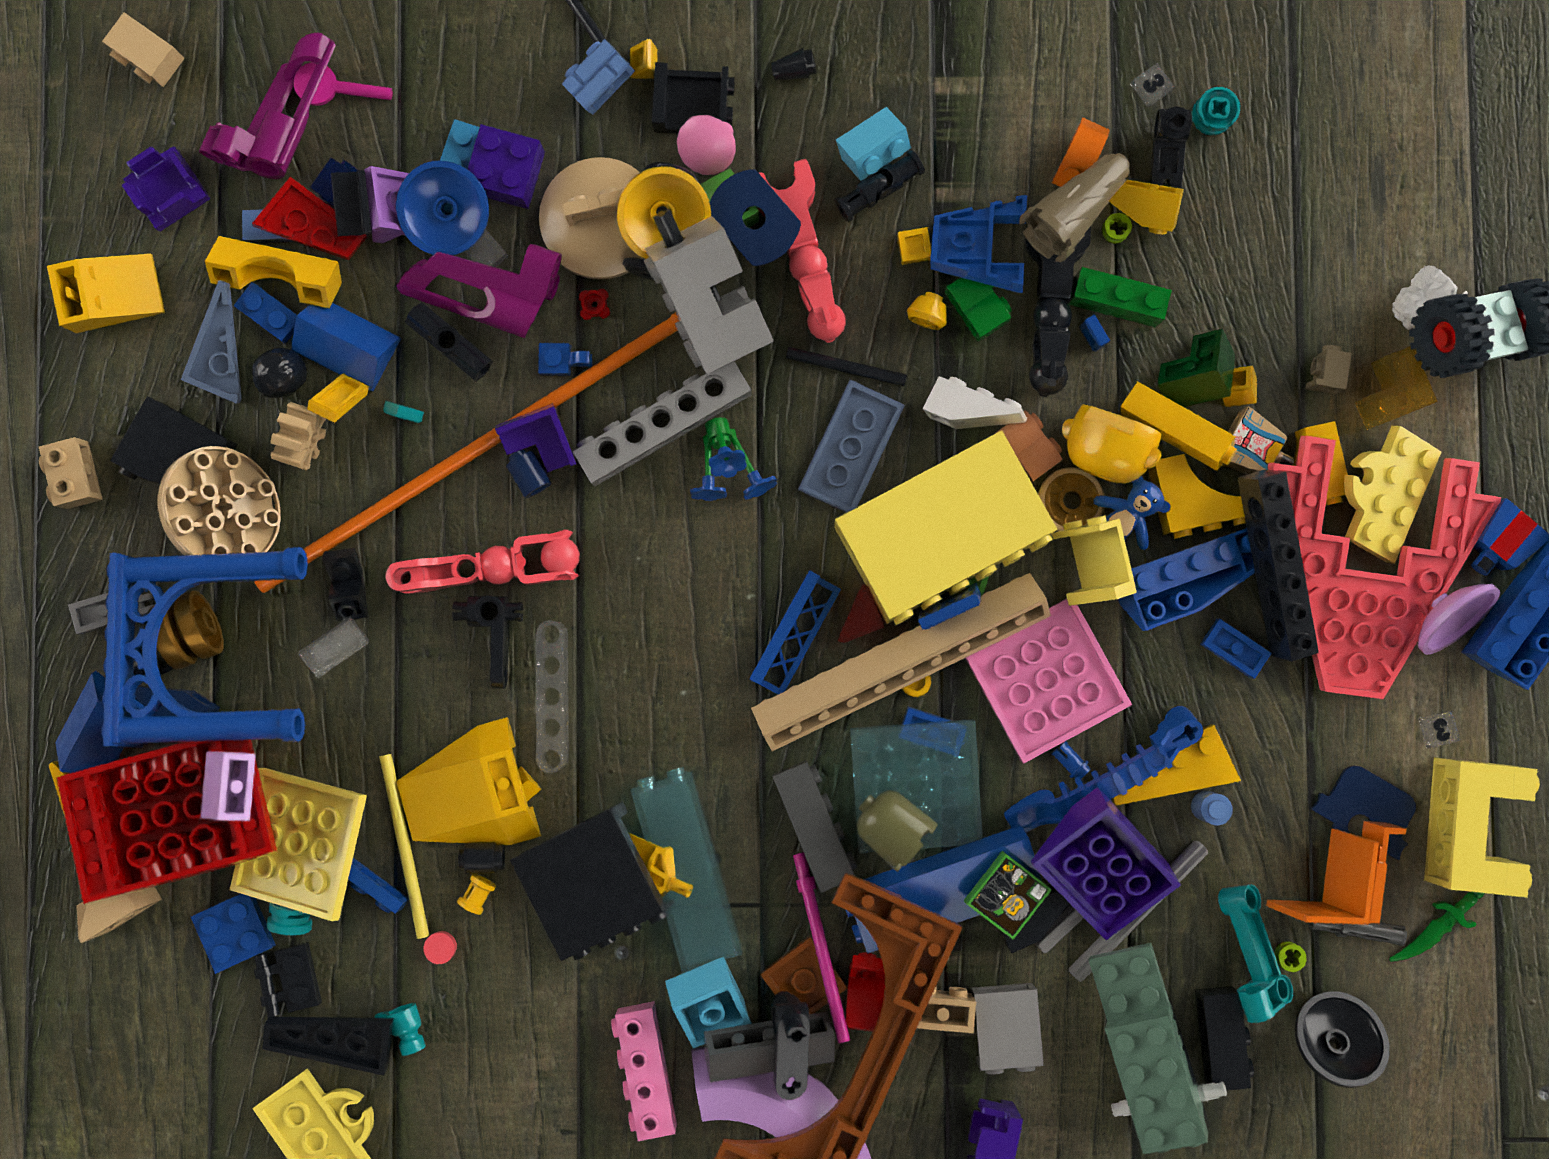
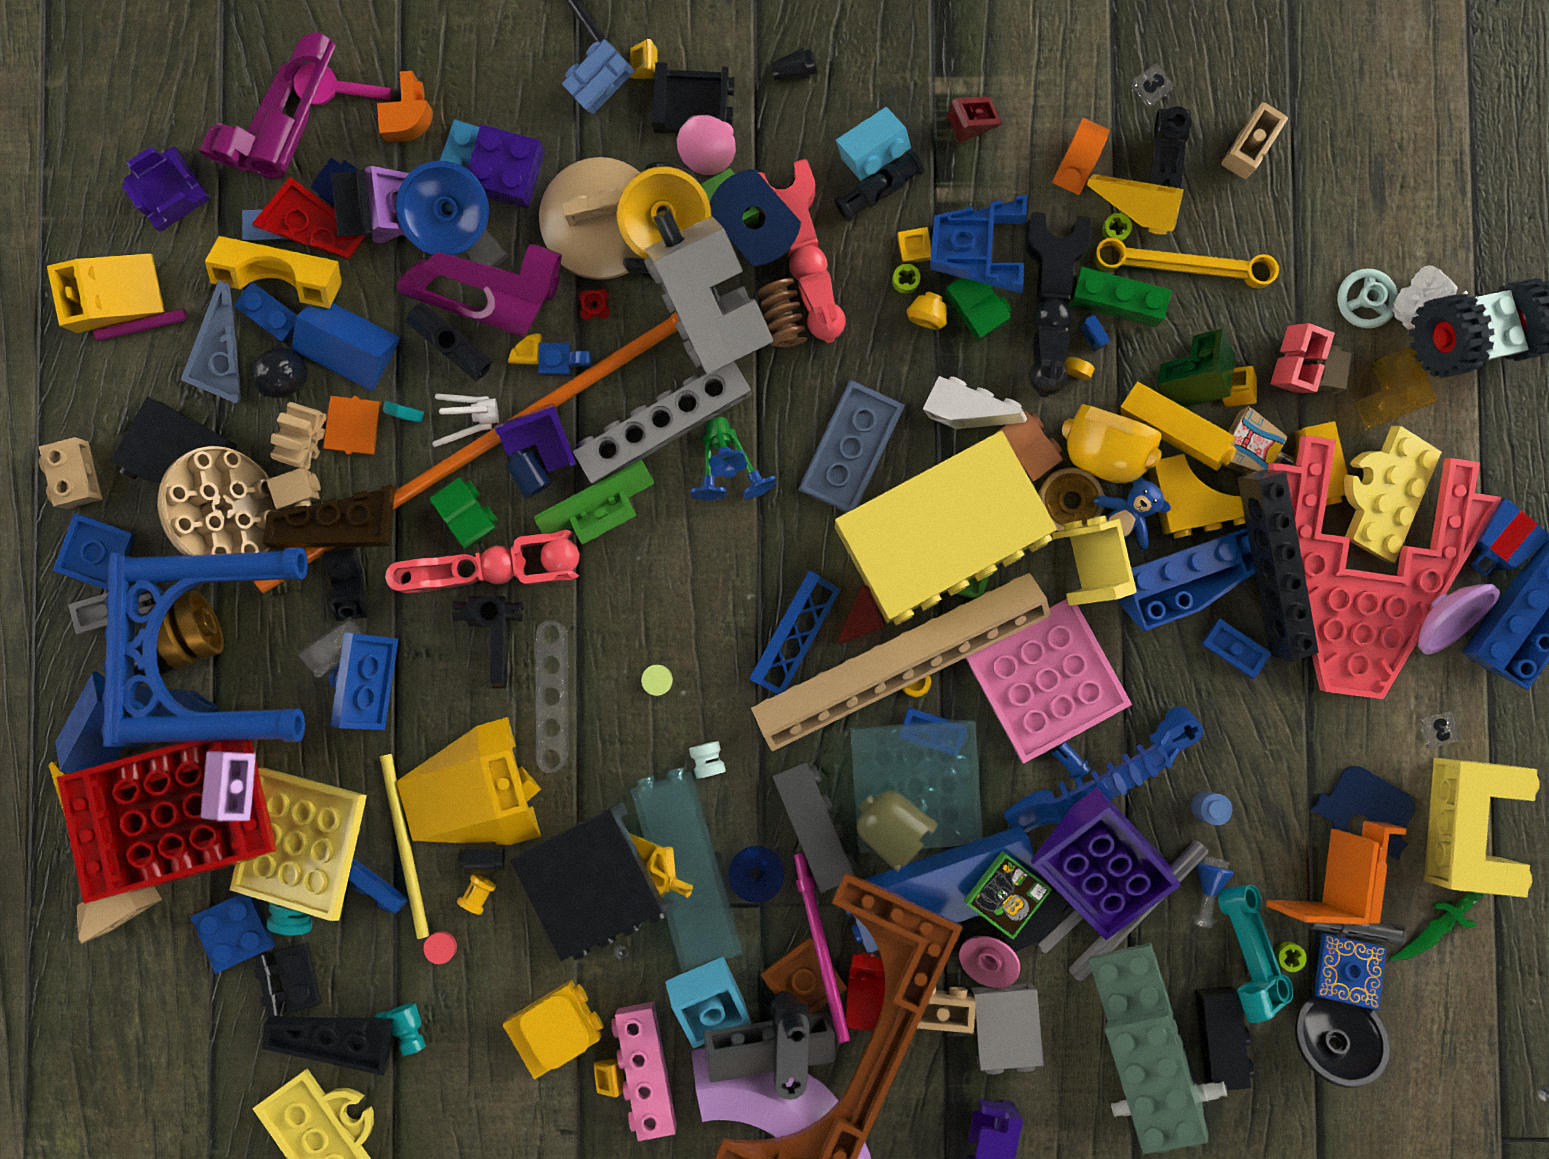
(88, 549): none -> blue plate
(140, 324): none -> magenta bar
(143, 50): tan brick -> none
(294, 489): none -> tan brick
(338, 397): yellow tile -> none
(346, 522): none -> dark brown wing
(352, 425): none -> orange piece
(363, 681): none -> blue plate
(407, 118): none -> orange brick
(464, 513): none -> green brick
(483, 411): none -> white plant
(526, 351): none -> yellow tile
(554, 1029): none -> yellow brick
(597, 506): none -> bright green bracket
(608, 1077): none -> yellow slope
(657, 680): none -> yellowish green tile
(705, 752): none -> light aqua wheel
(745, 885): none -> clear blue piece
(780, 313): none -> medium nougat piece
(846, 366): black bar -> none
(906, 269): none -> lime bush
(950, 606): blue tile -> none
(972, 117): none -> dark red slope
(989, 961): none -> bright pink dish
(1067, 213): dark tan cone -> none
(1079, 368): none -> yellow tile
(1186, 263): none -> yellow piece
(1194, 768): yellow wing -> none
(1213, 877): none -> piece
(1215, 111): teal wheel -> none
(1254, 140): none -> tan brick
(1302, 344): none -> coral piece
(1350, 971): none -> blue plate
(1379, 292): none -> light aqua piece

